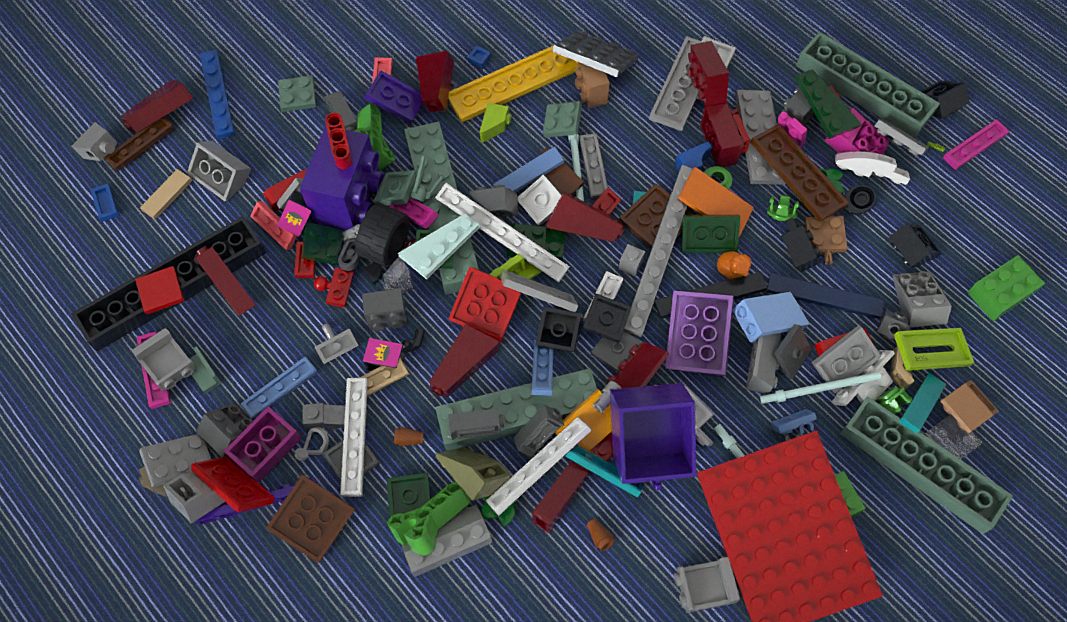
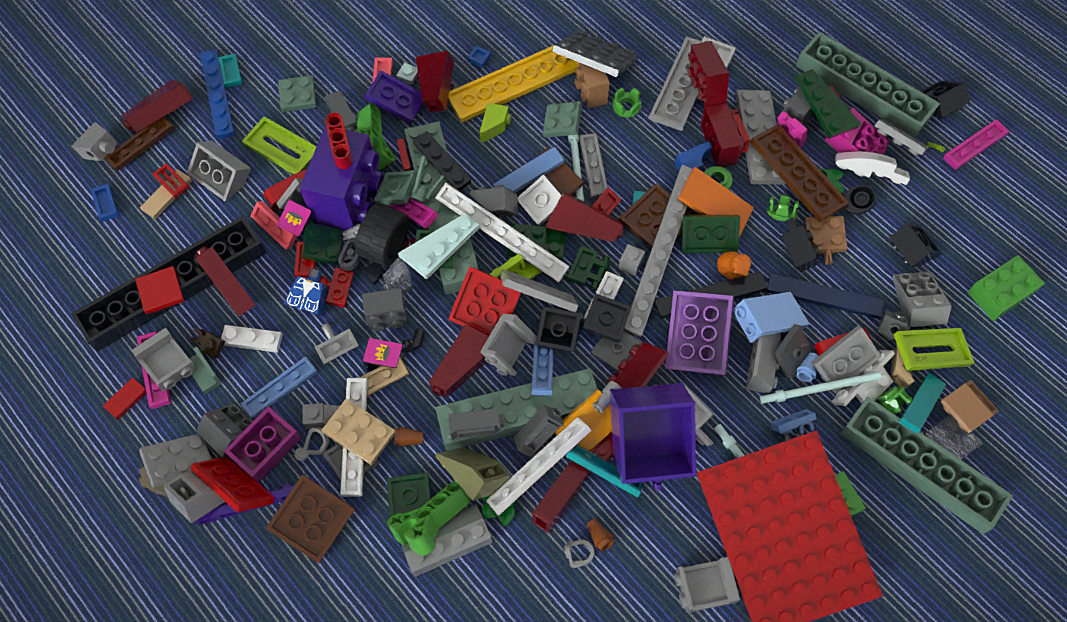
(125, 398): none -> red tile
(179, 190): none -> red tile
(210, 343): none -> dark brown plate
(230, 70): none -> teal tile
(252, 338): none -> white plate
(268, 128): none -> lime piece
(308, 293): none -> blue torso
(358, 431): none -> tan plate
(403, 154): none -> red tile
(407, 74): none -> light aqua plate
(442, 161): none -> black plate
(507, 343): none -> light grey panel
(574, 564): none -> light grey piece
(583, 265): none -> dark green plate
(632, 98): none -> bright green piece
(807, 371): none -> light blue cone

